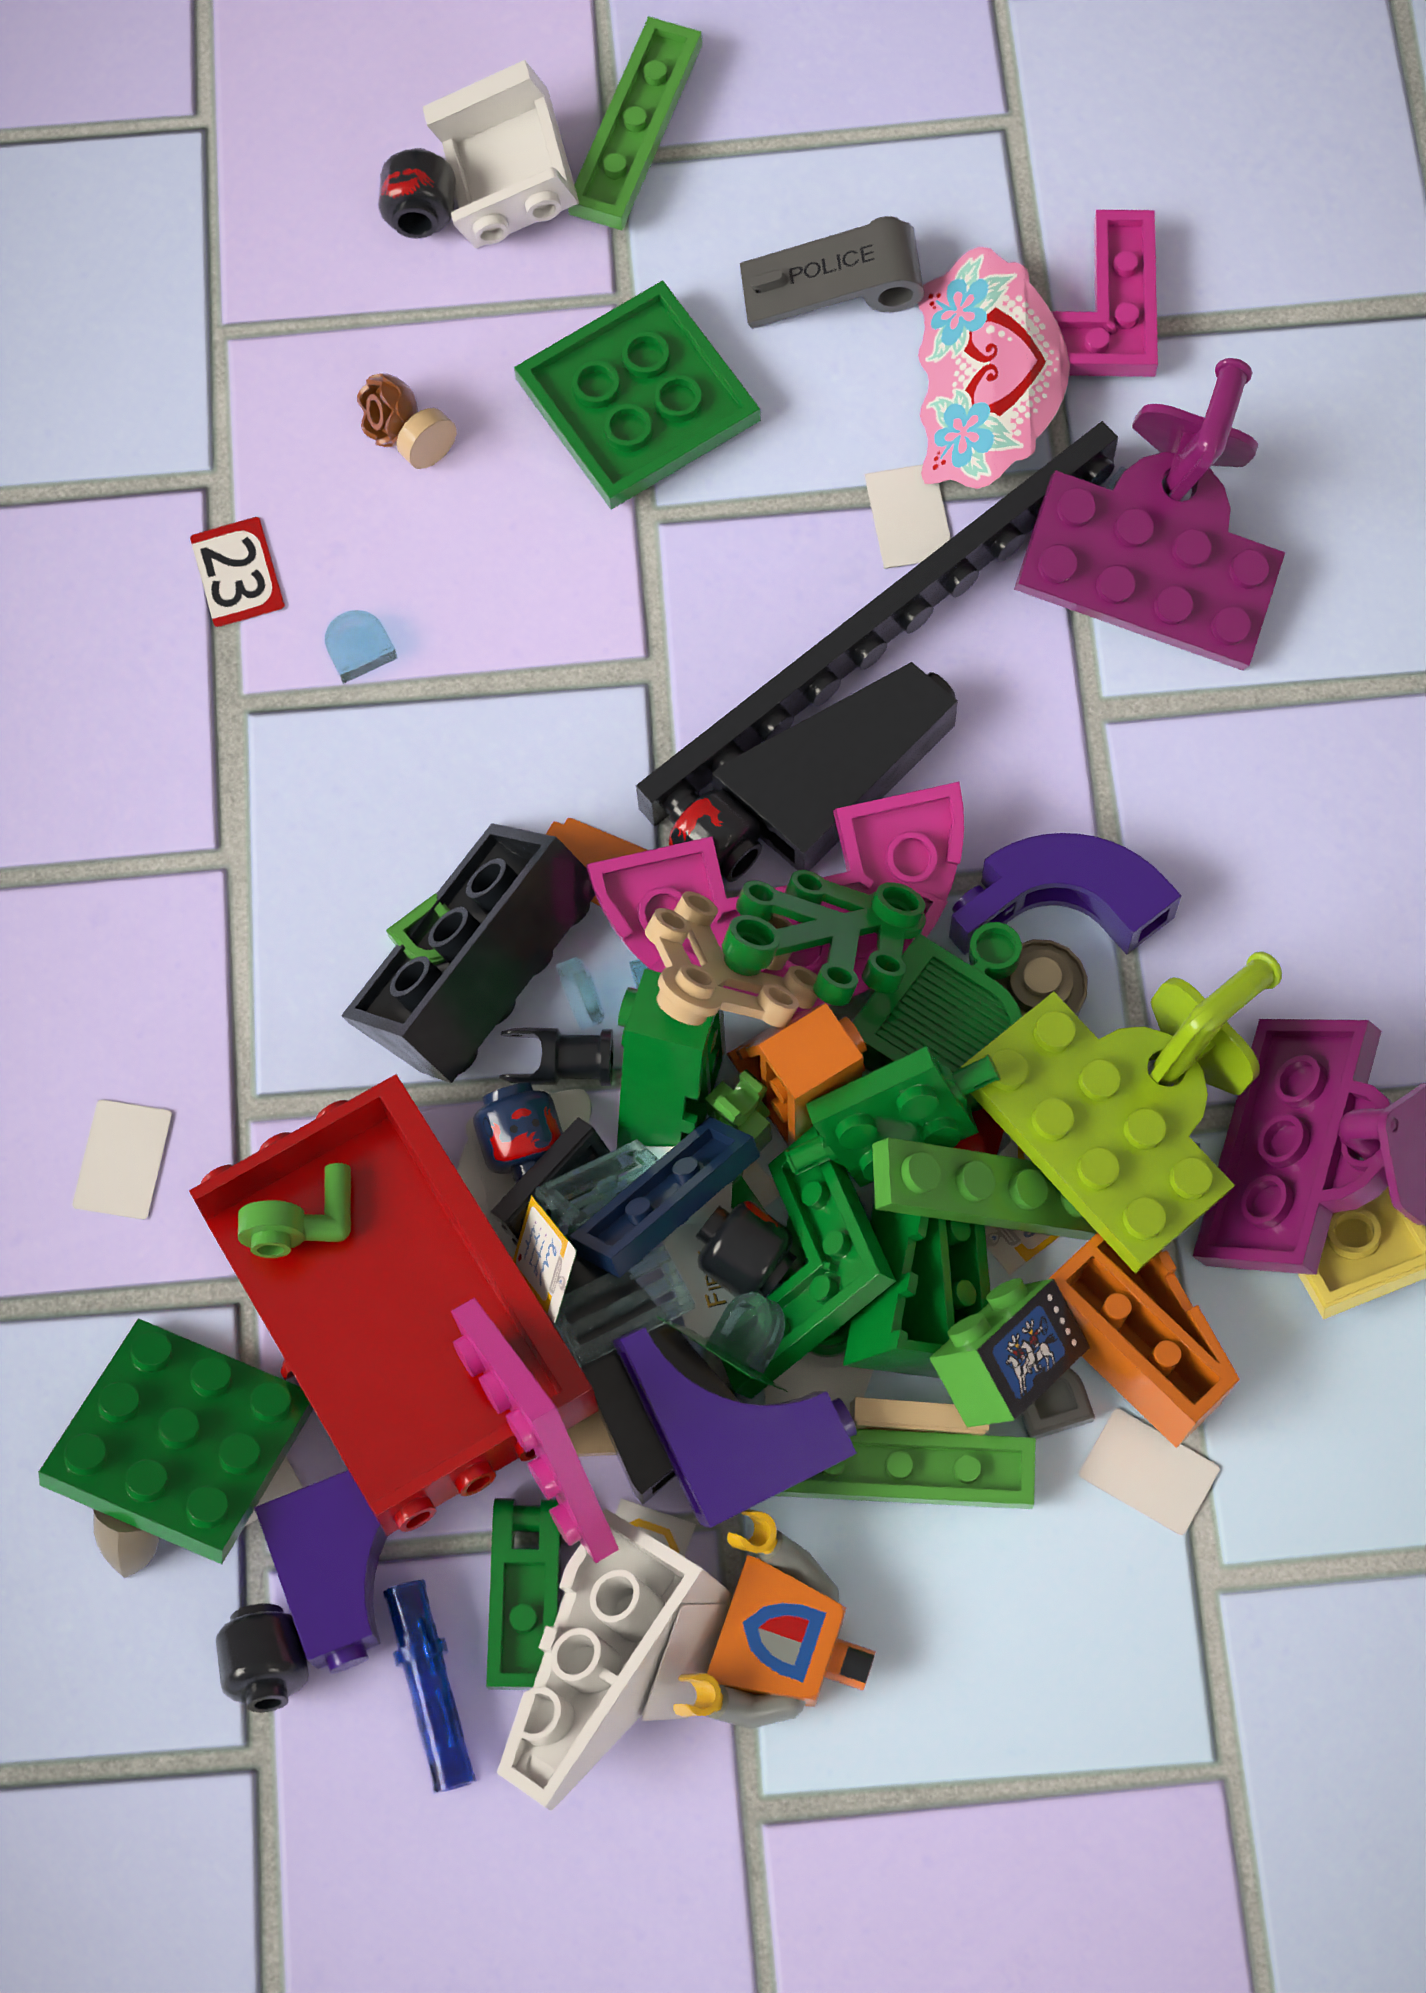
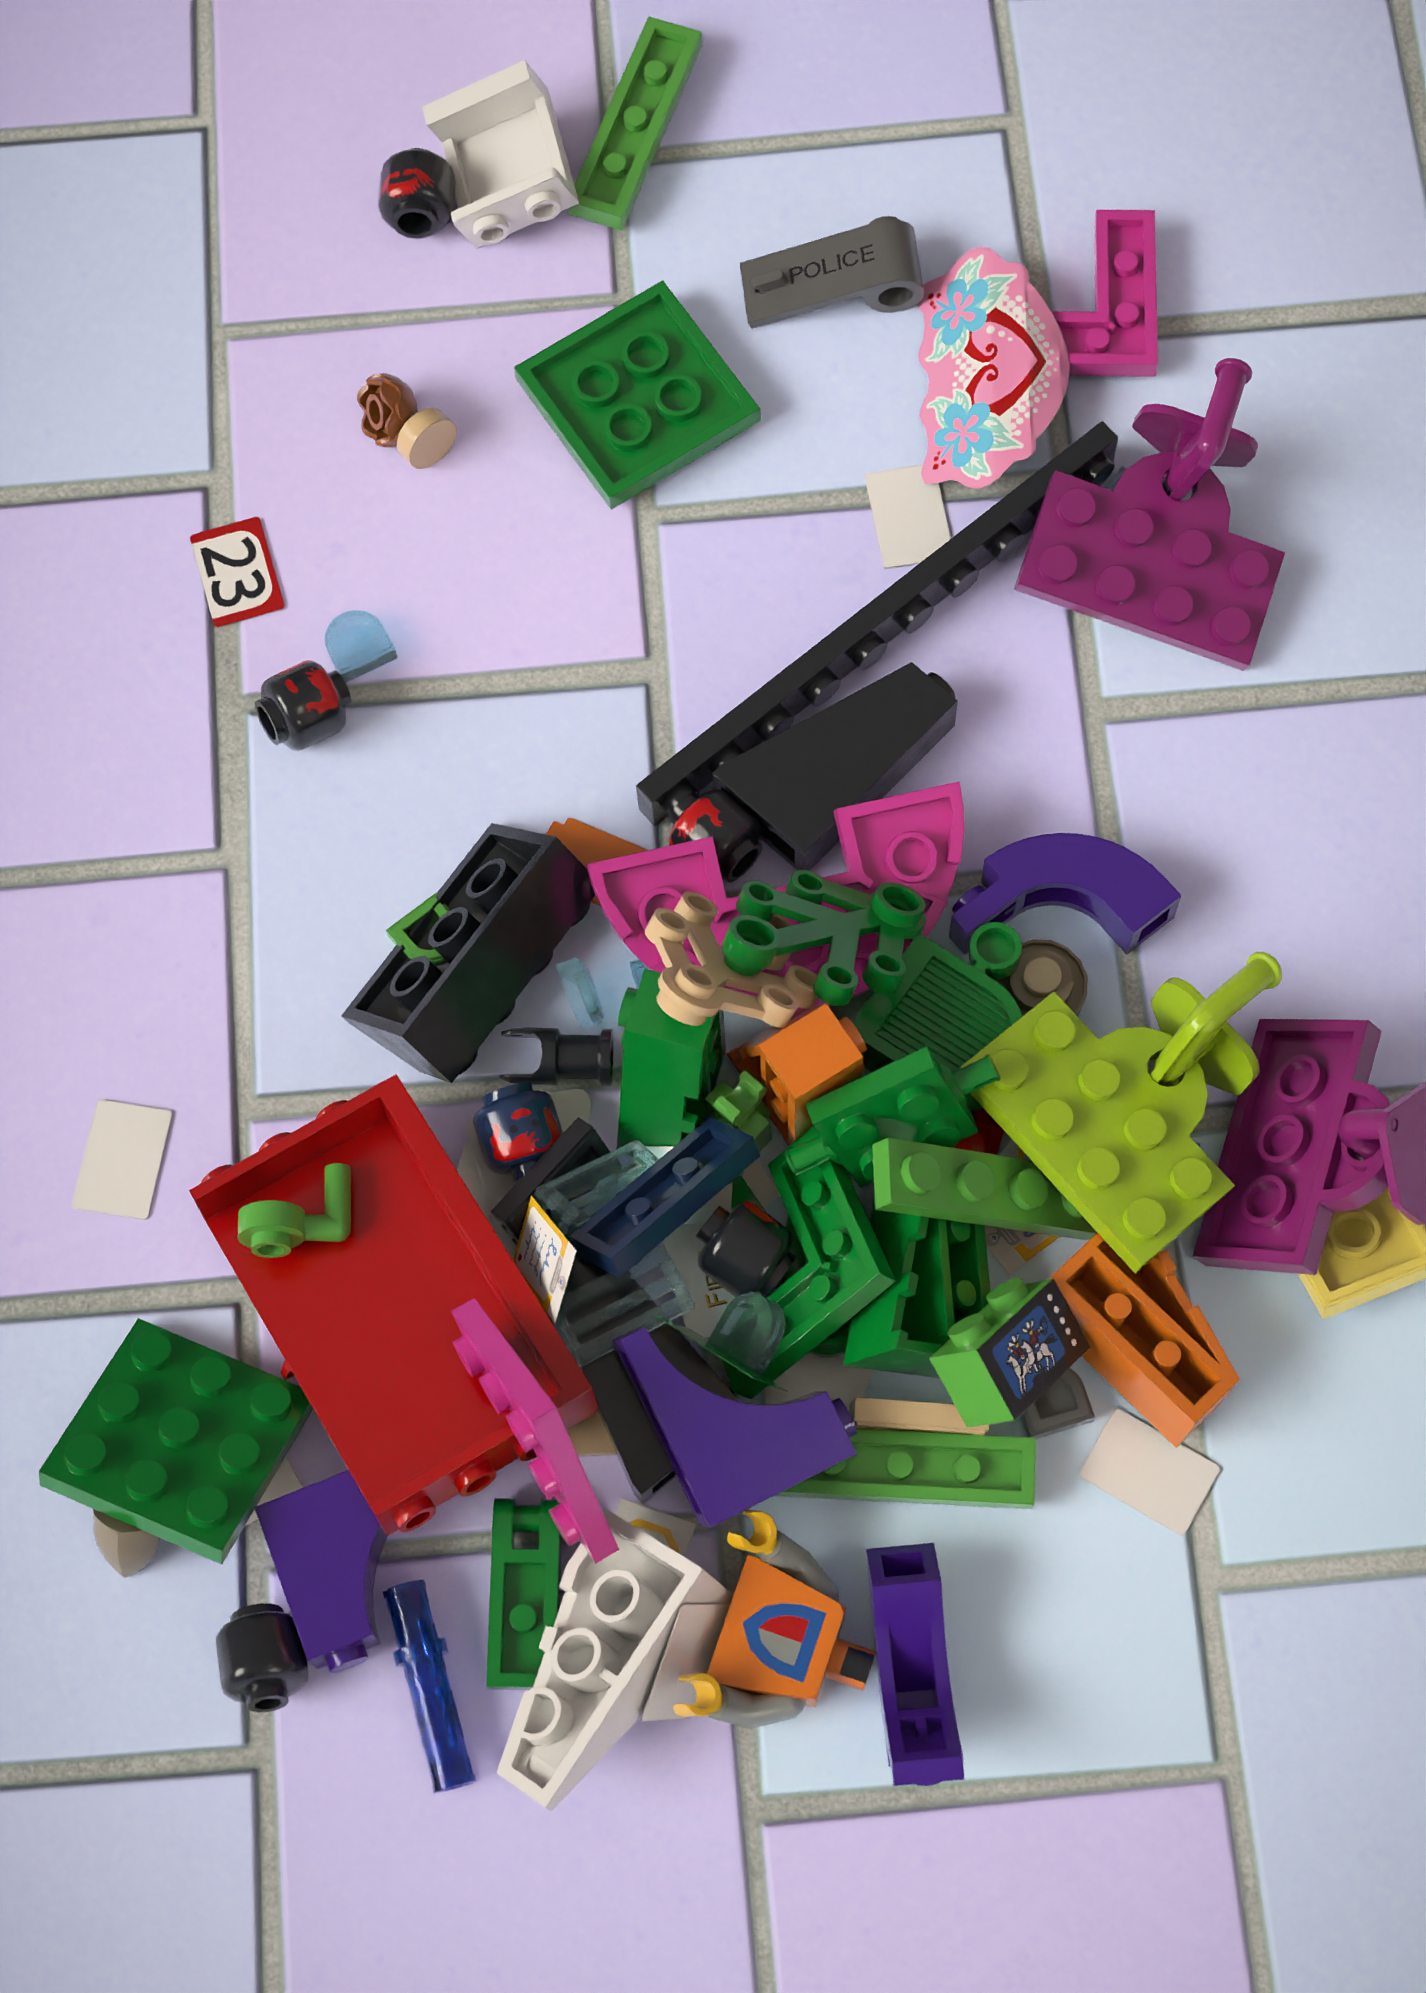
(303, 705): none -> black head
(913, 1665): none -> dark purple arch

